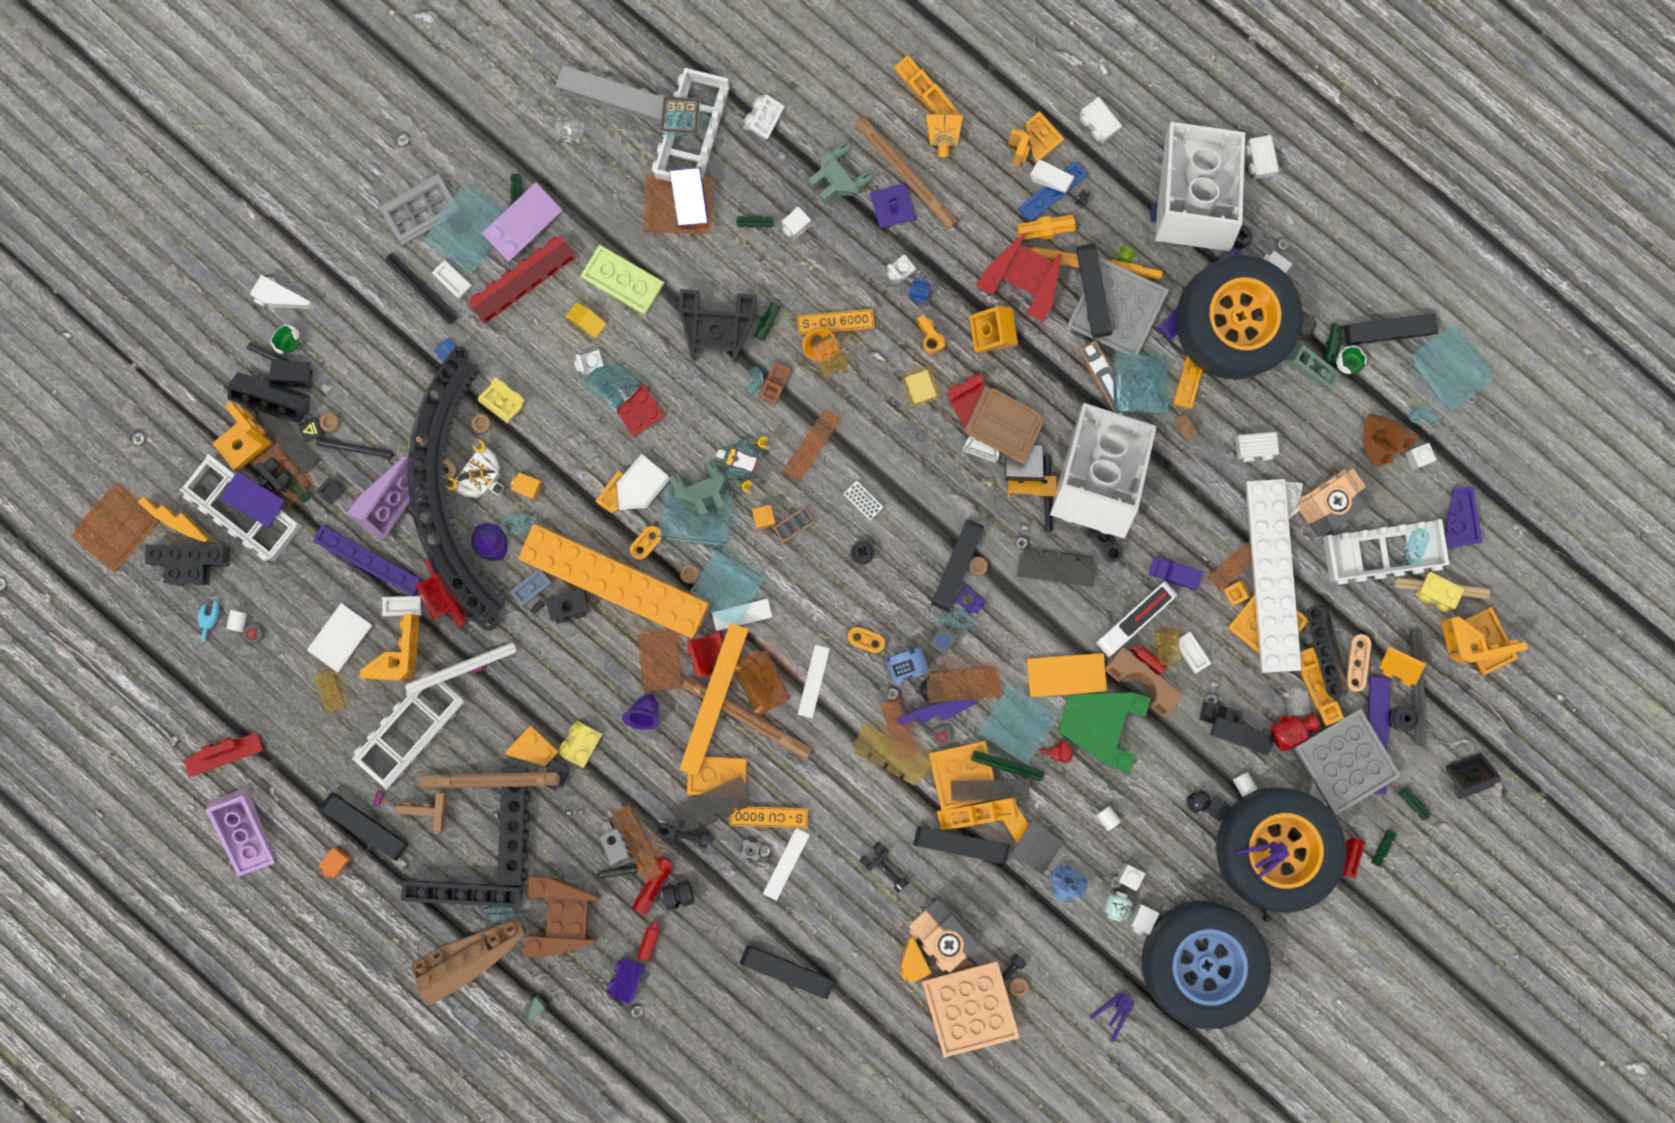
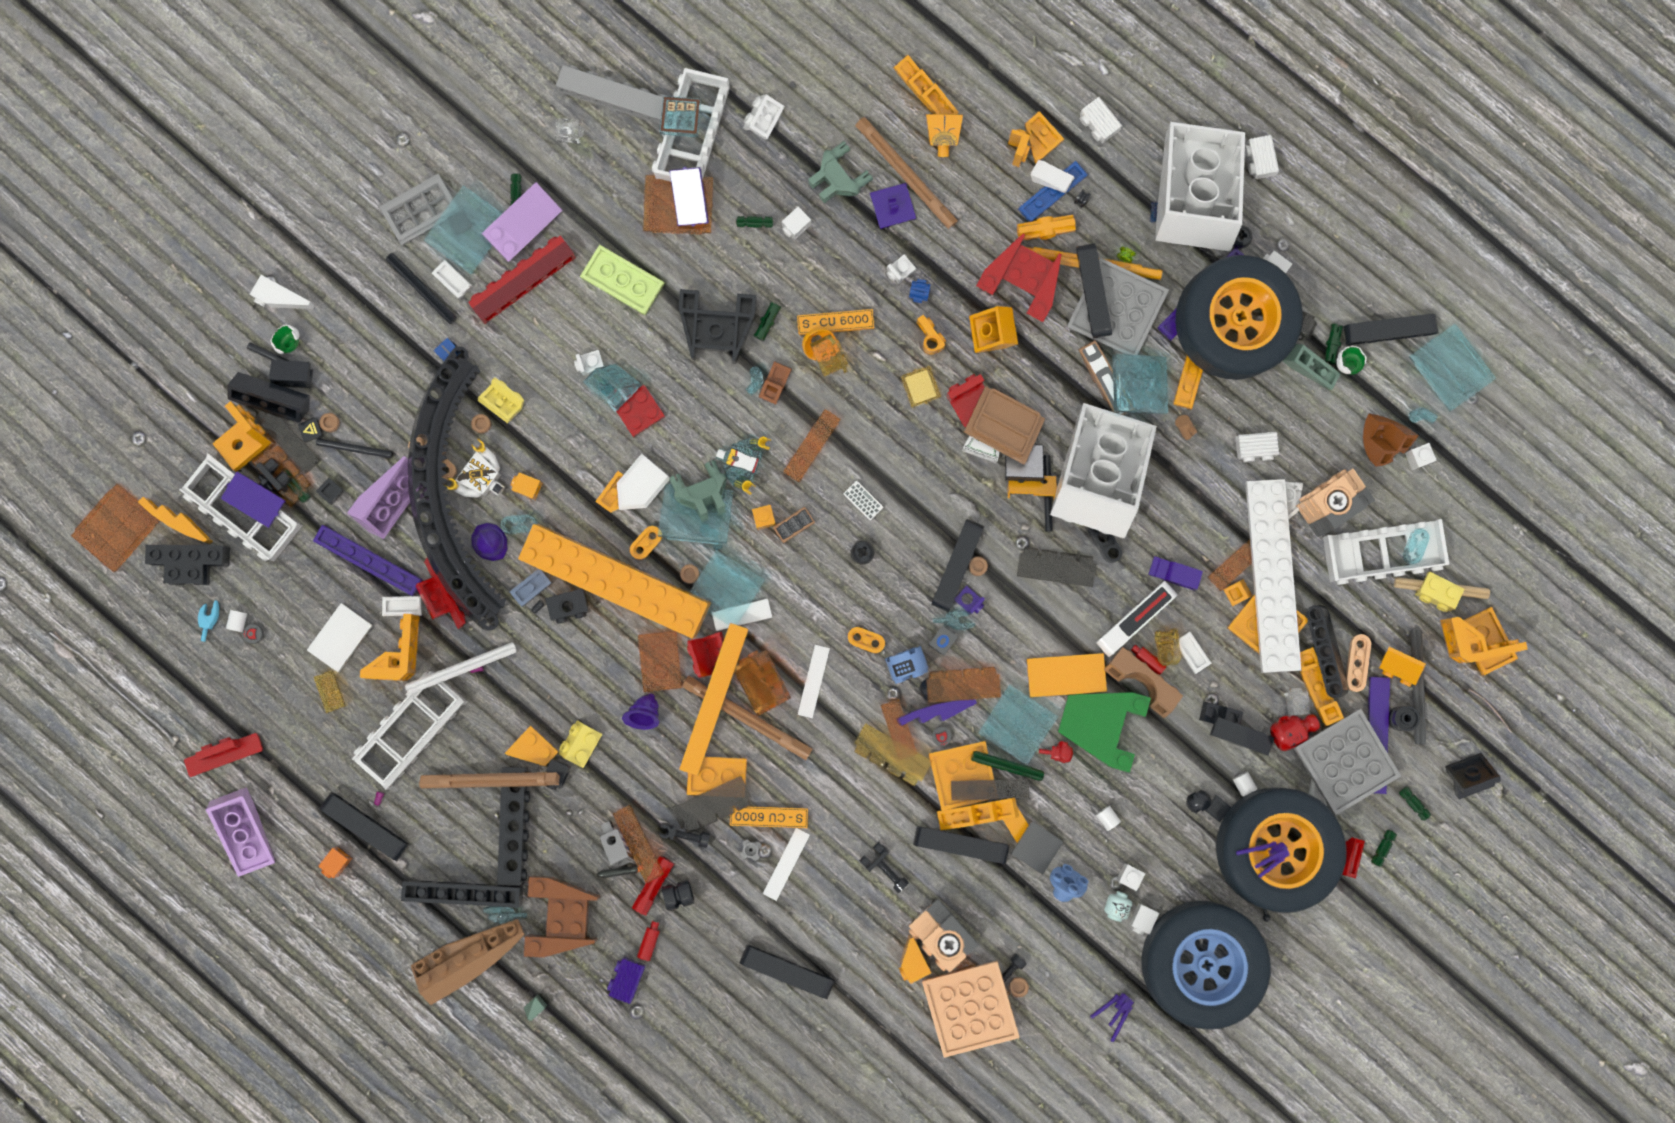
(427, 809): medium nougat bracket -> none
(586, 320): yellow slope -> none
(1462, 519): dark purple wing -> none

